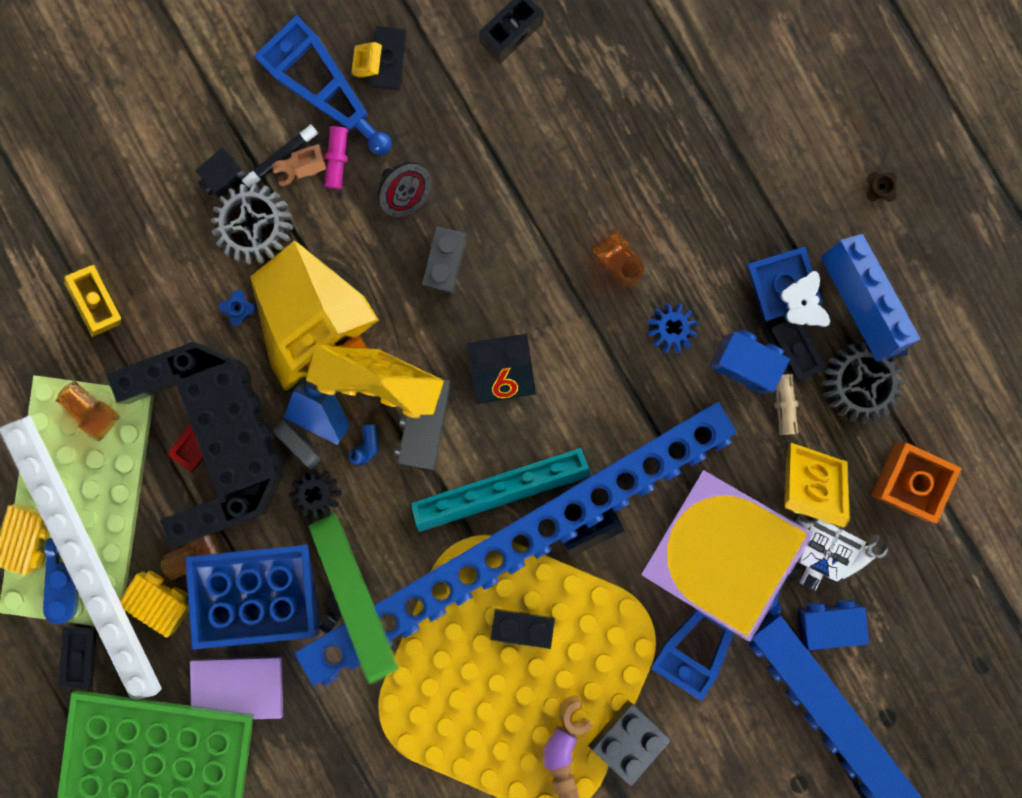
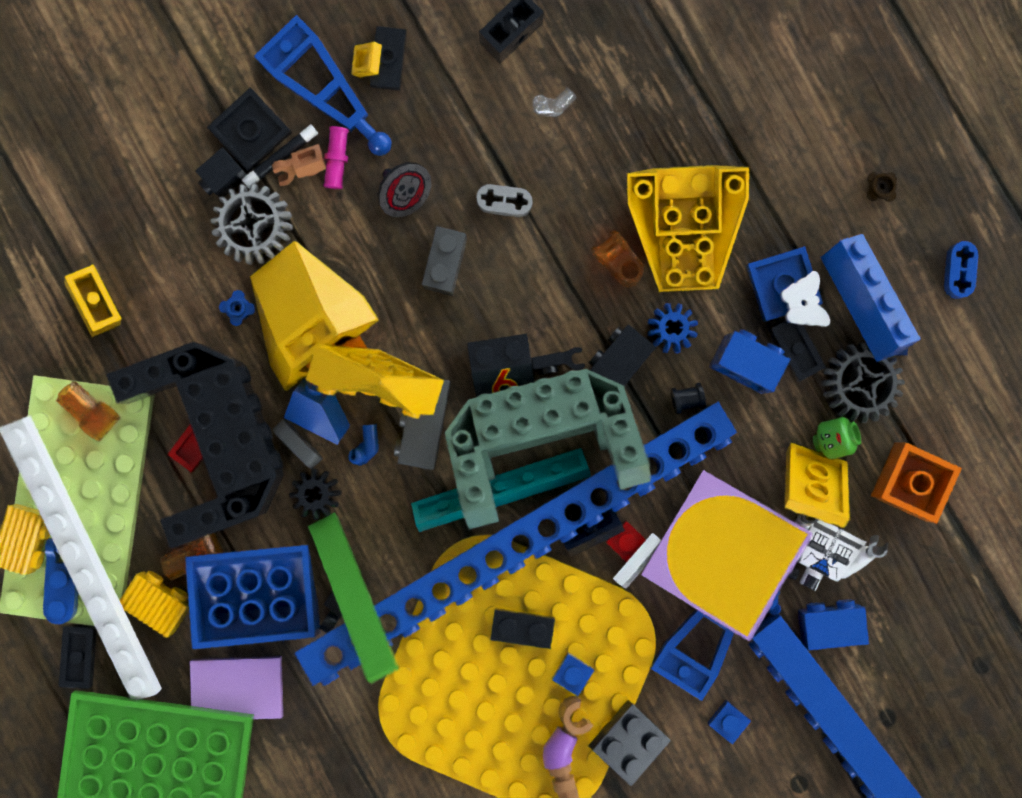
(249, 129): none -> black tile
(504, 193): none -> light grey beam
(537, 416): none -> sand green wedge
(548, 363): none -> black plate
(553, 107): none -> clear arm
(573, 674): none -> blue plate
(623, 356): none -> black brick
(627, 542): none -> red plate
(637, 561): none -> white tile
(688, 221): none -> yellow wedge
(688, 398): none -> black bush
(729, 722): none -> blue plate
(786, 406): tan pin -> none
(837, 438): none -> bright green head
(968, 270): none -> blue beam

